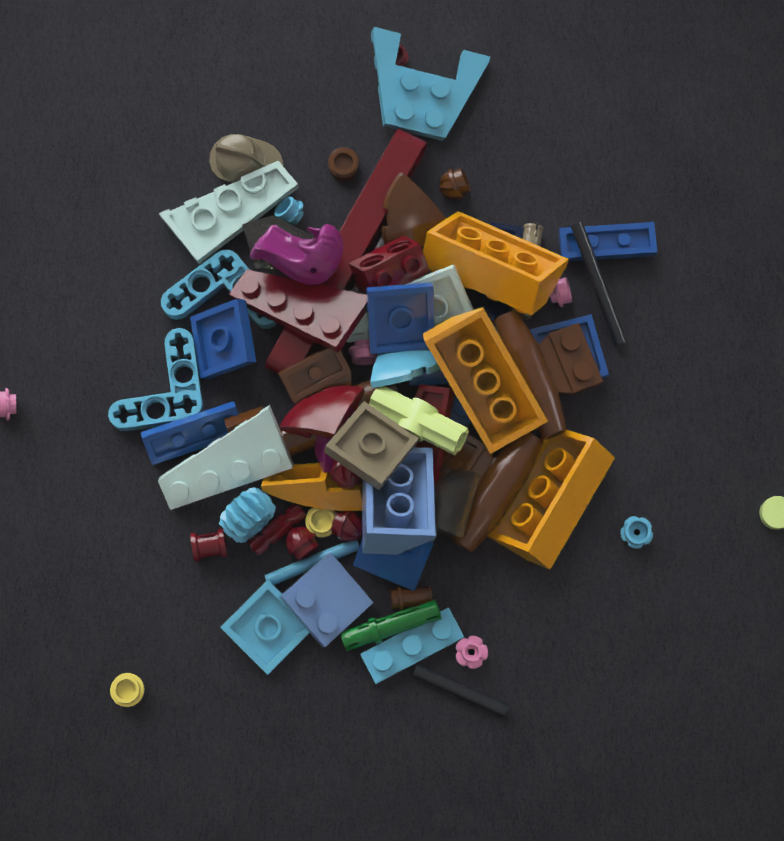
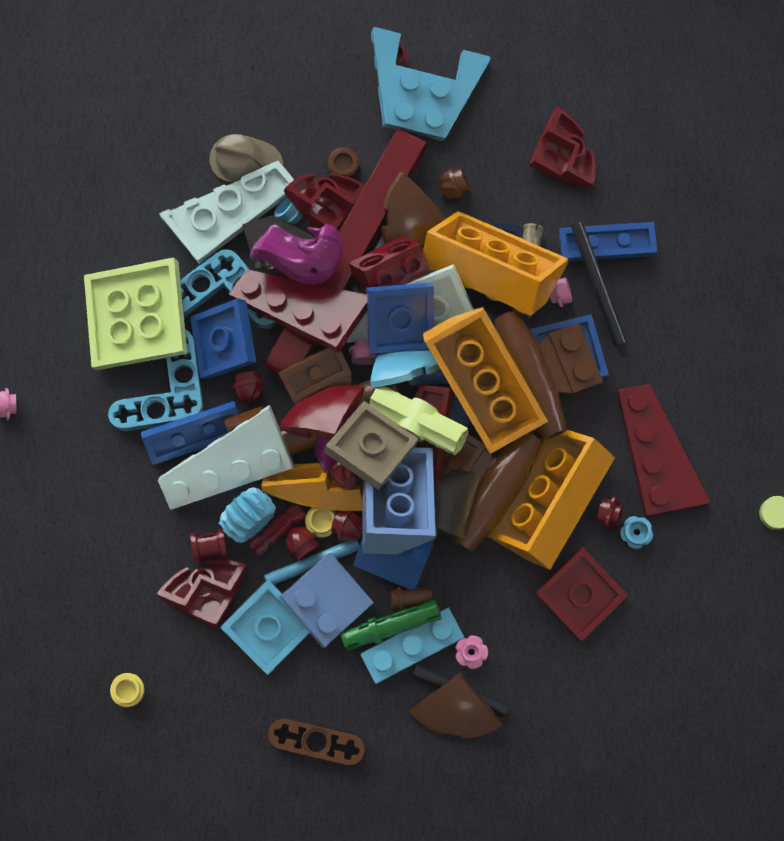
(135, 314): none -> yellowish green plate
(206, 591): none -> dark red brick
(248, 386): none -> dark red plate
(294, 728): none -> reddish brown beam
(324, 198): none -> dark red brick
(456, 711): none -> reddish brown brick
(563, 152): none -> dark red brick
(581, 594): none -> dark red plate
(610, 513): none -> dark red plate
(659, 462): none -> dark red wing

